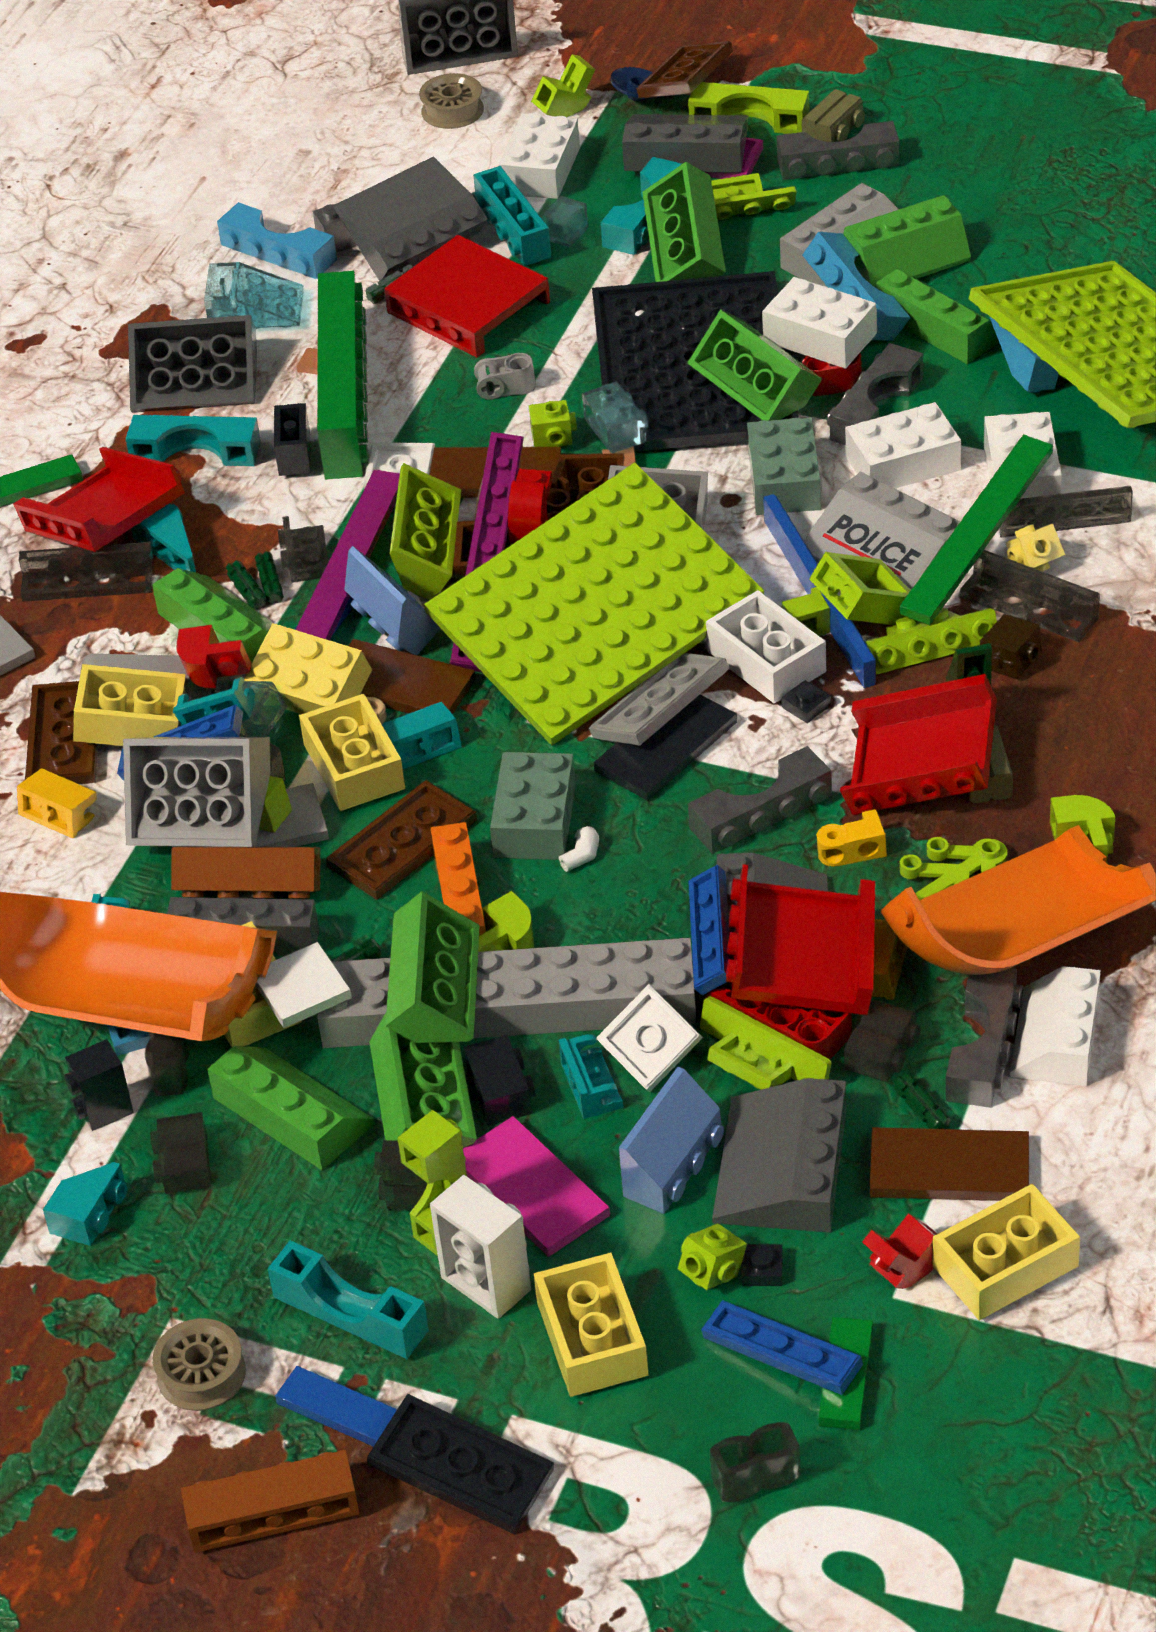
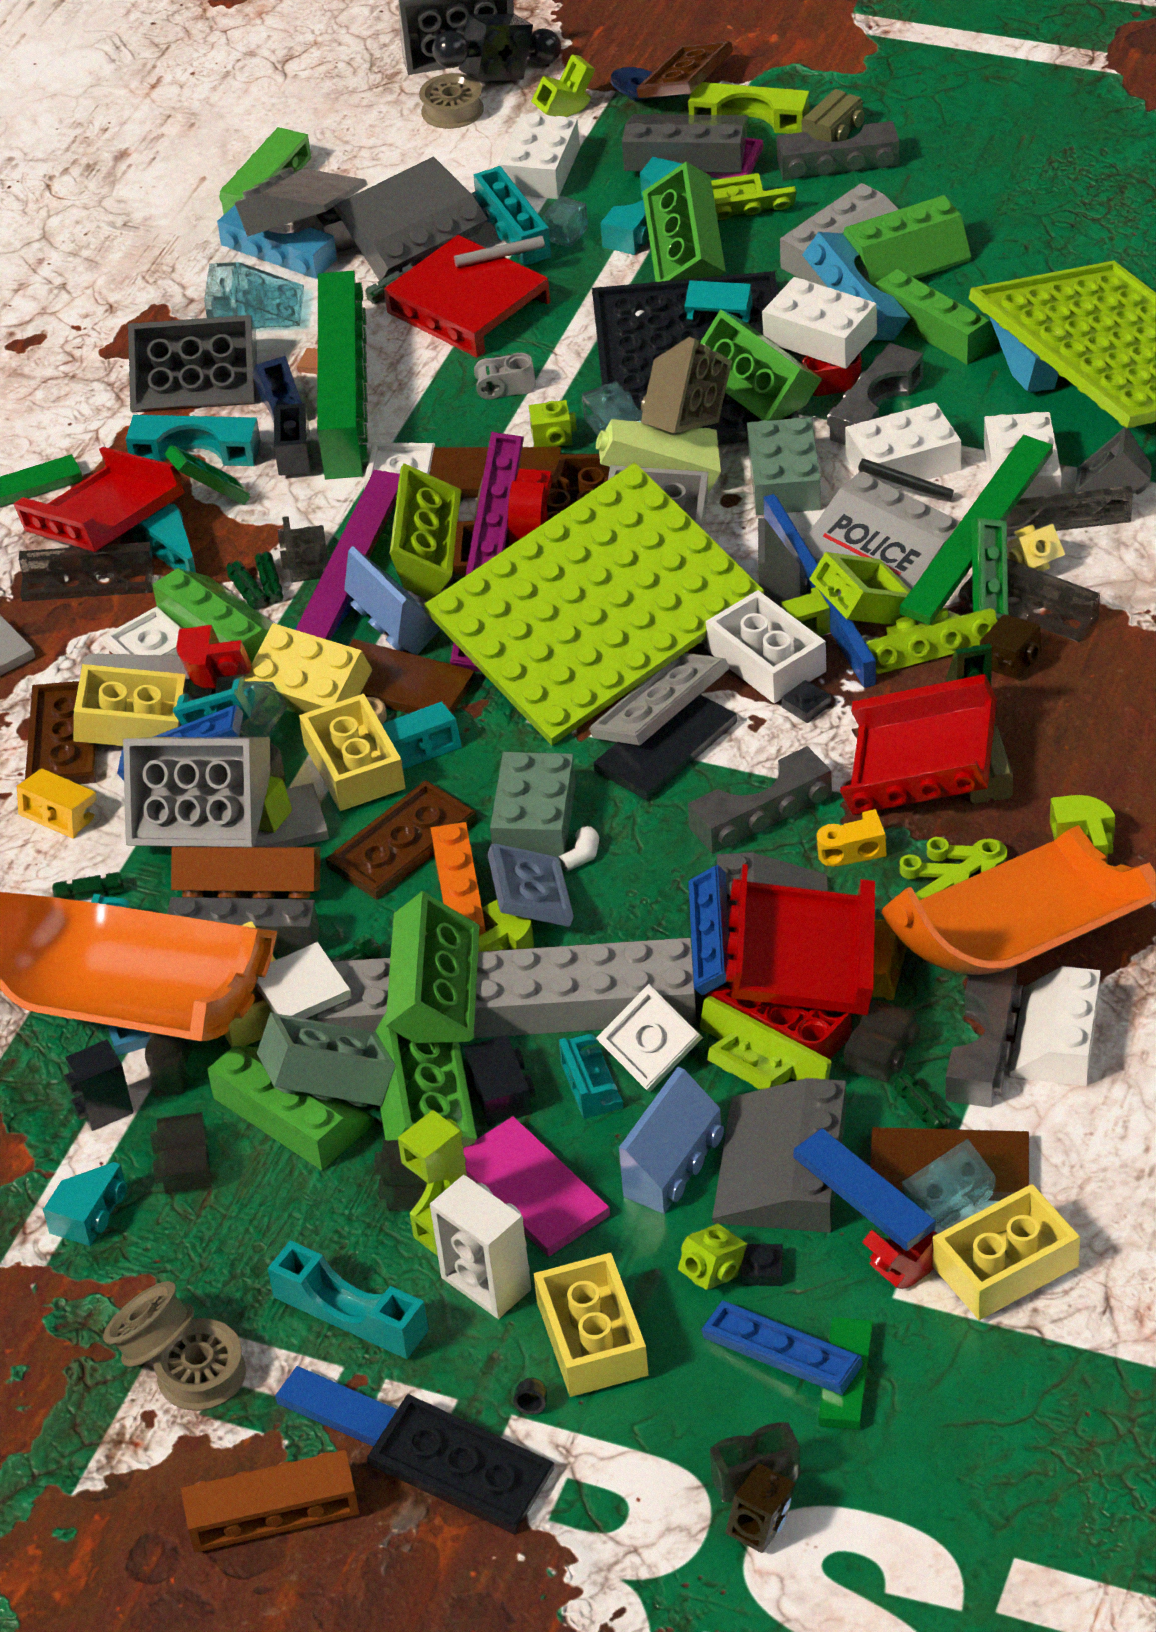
(87, 886): none -> dark green axle
(146, 635): none -> white tile
(148, 1324): none -> dark tan wheel
(207, 474): none -> green tile
(275, 383): none -> dark blue arch
(279, 151): none -> bright green brick
(293, 197): none -> dark grey slope
(325, 1060): none -> sand green brick
(496, 47): none -> black brick
(499, 251): none -> light grey bar
(530, 884): none -> sand blue tile
(530, 1396): none -> black hinge
(655, 448): none -> yellowish green slope
(686, 388): none -> dark tan wedge
(717, 296): none -> teal hinge
(760, 1508): none -> dark brown head
(777, 567): none -> dark grey slope
(864, 1189): none -> blue tile
(905, 479): none -> pearl dark grey bar
(951, 1184): none -> clear light blue brick
(990, 565): none -> green tile
(1115, 465): none -> dark grey slope

